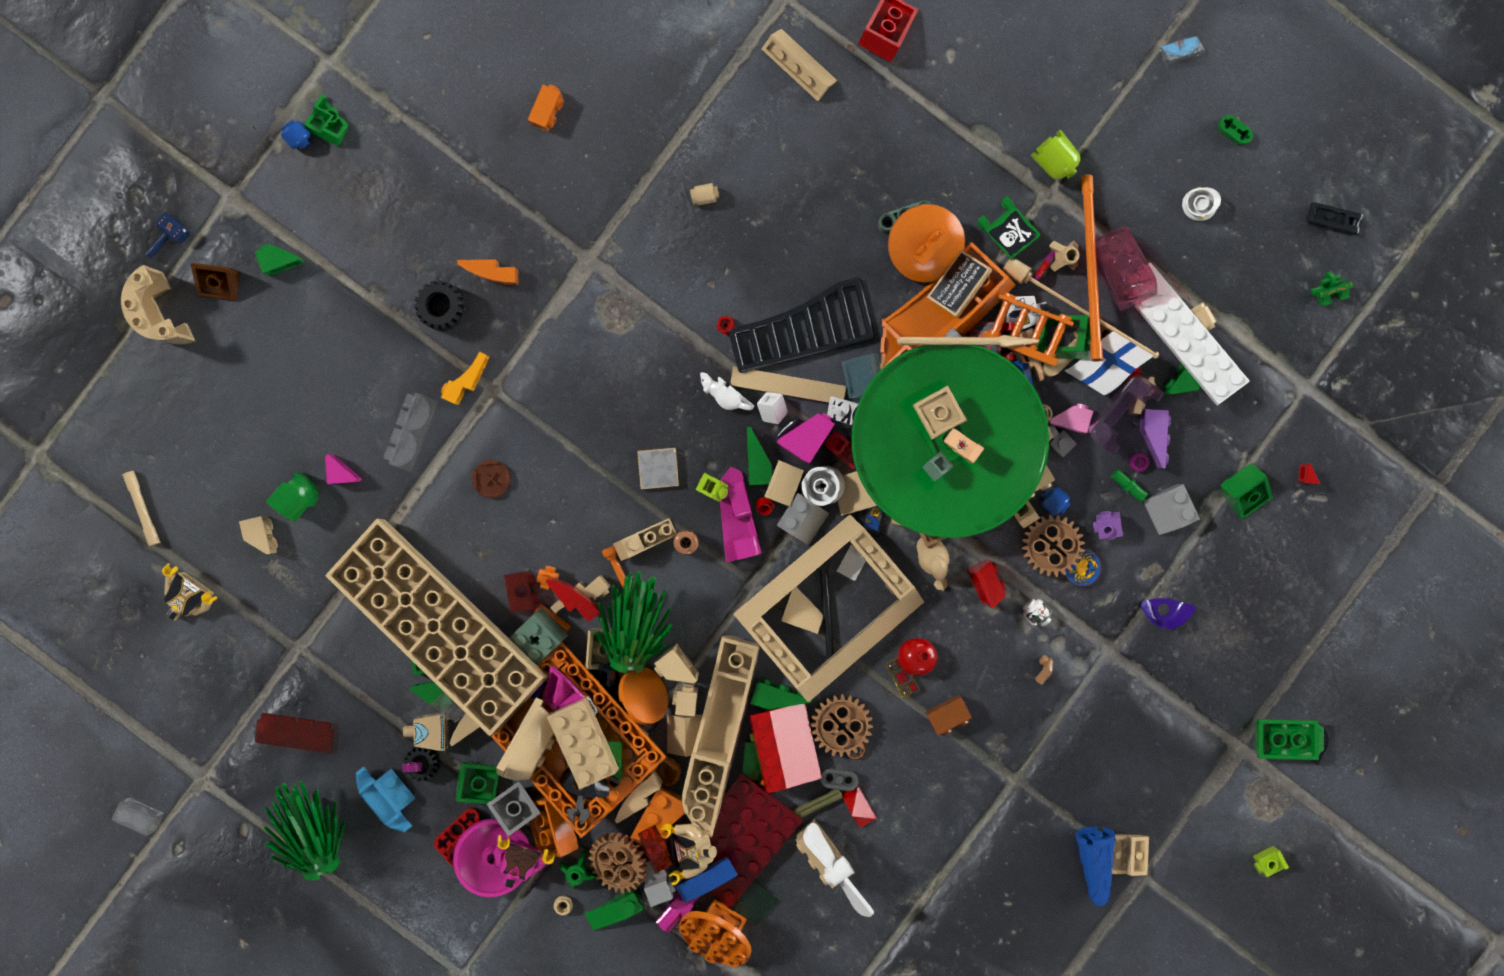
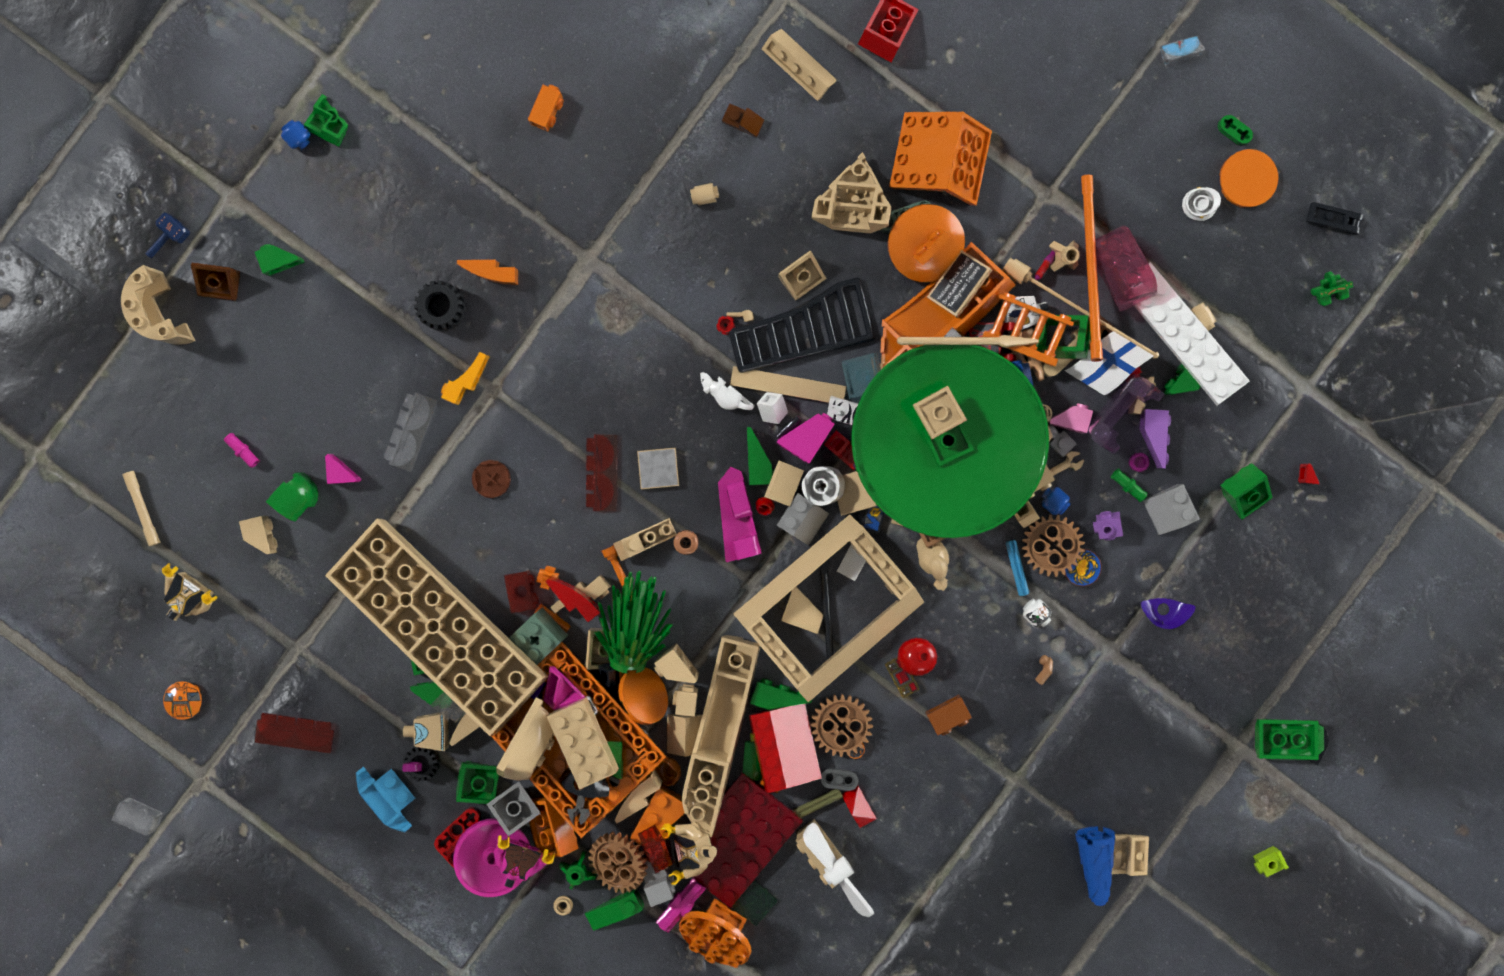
(182, 700): none -> orange dish
(241, 450): none -> dark pink pin
(307, 839): green plant -> none
(605, 472): none -> clear red windscreen
(709, 879): blue slope -> none
(716, 489): lime brick -> none
(743, 120): none -> reddish brown slope
(747, 315): none -> tan hand
(802, 275): none -> tan slope
(853, 201): none -> tan wedge
(937, 466): sand green slope -> none
(941, 154): none -> orange bracket
(963, 446): light nougat leg -> none
(987, 583): red slope -> none
(1011, 230): flag -> none
(1017, 568): none -> dark azure axle
(1057, 157): lime cylinder -> none
(1066, 464): none -> tan bar
(1248, 178): none -> orange tile

